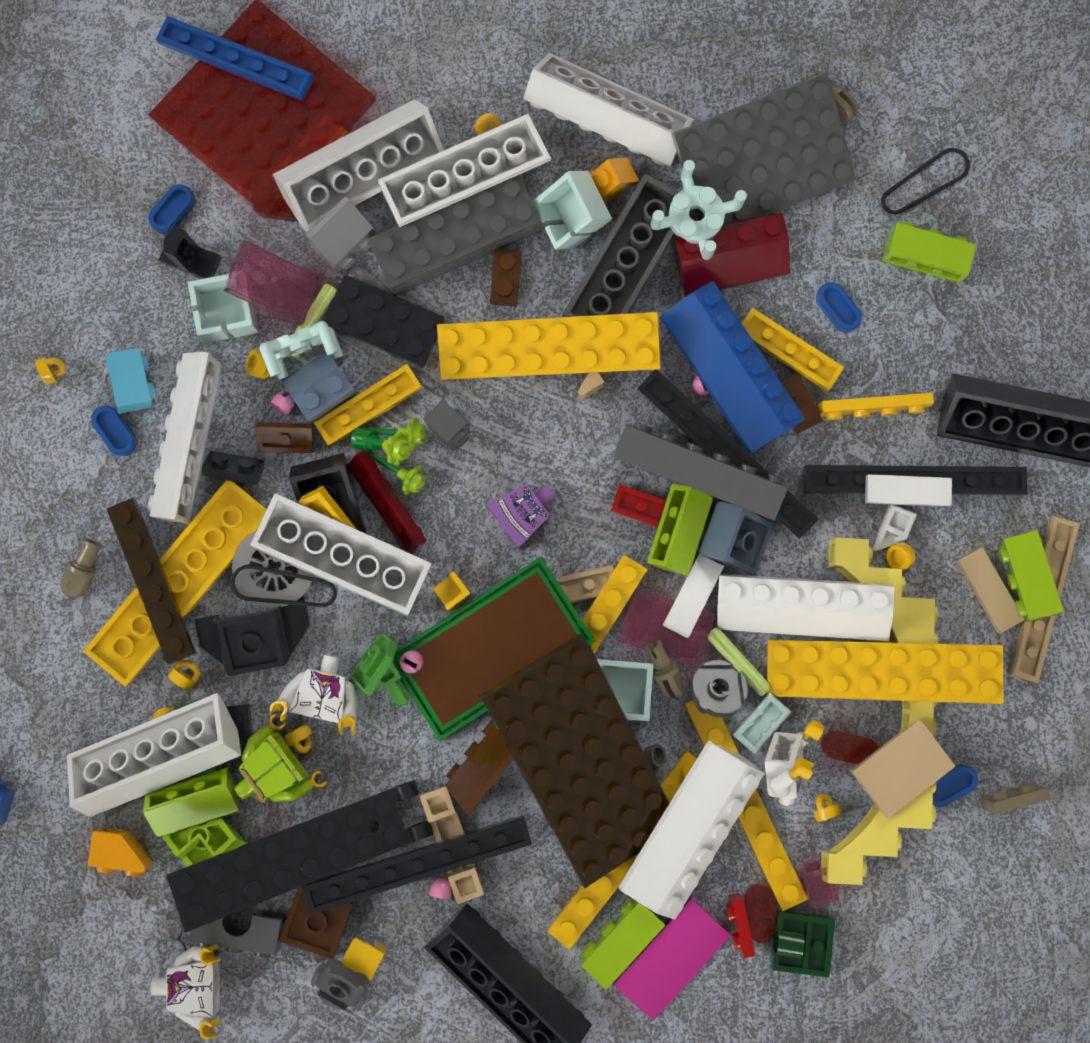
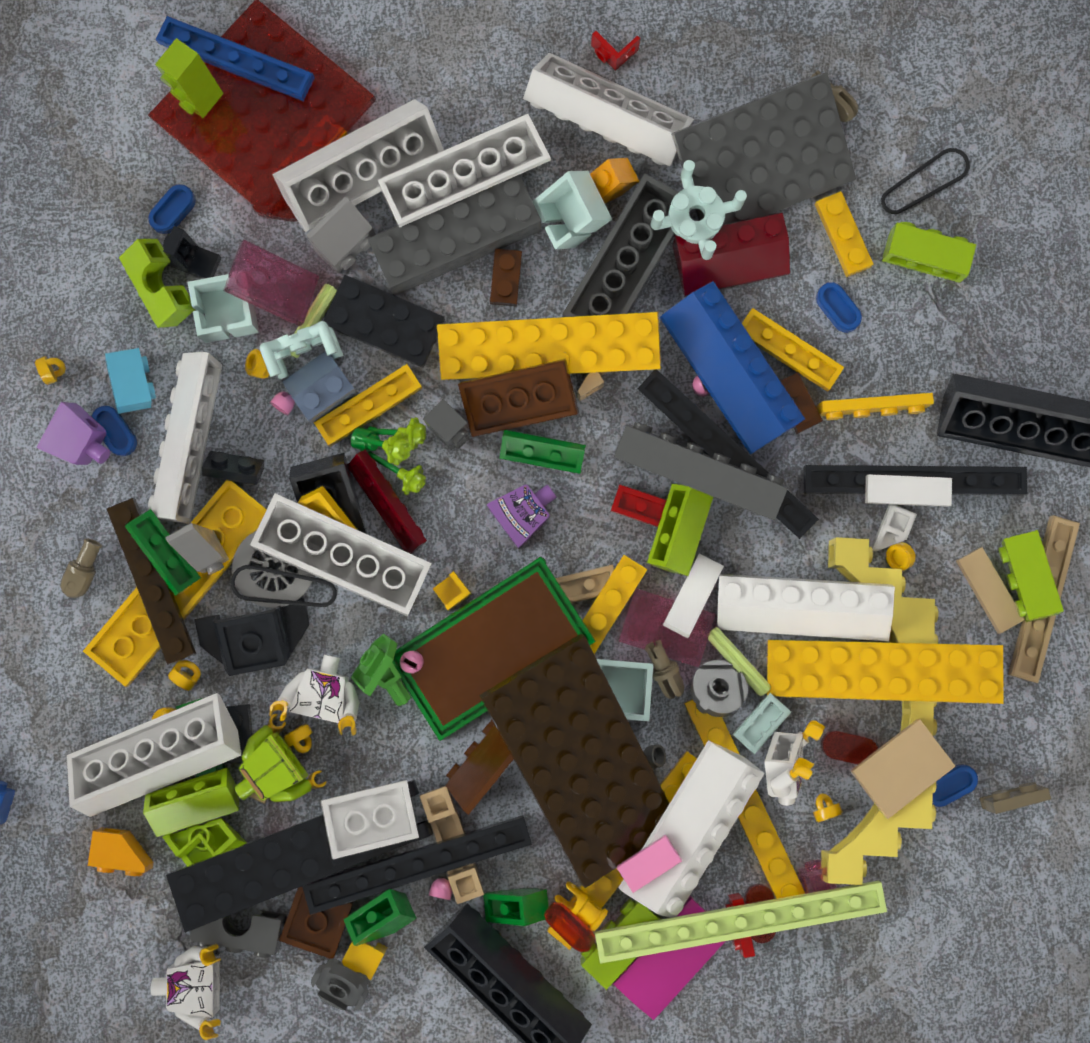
(74, 436): none -> medium lavender torso
(144, 265): none -> lime arch
(172, 567): none -> green plate
(188, 79): none -> lime brick
(199, 548): none -> light grey slope
(285, 437): reddish brown plate -> none
(369, 819): none -> white plate
(380, 917): none -> green slope
(486, 123): yellow tile -> none
(516, 906): none -> green slope
(518, 398): none -> reddish brown tile
(542, 451): none -> green plate
(569, 927): none -> clear red tile
(583, 907): none -> yellow piece
(608, 54): none -> red bracket
(649, 863): none -> bright pink tile
(736, 538): sand blue slope -> none
(740, 921): none -> yellowish green plate
(803, 943): dark green plate -> none
(843, 234): none -> yellow plate

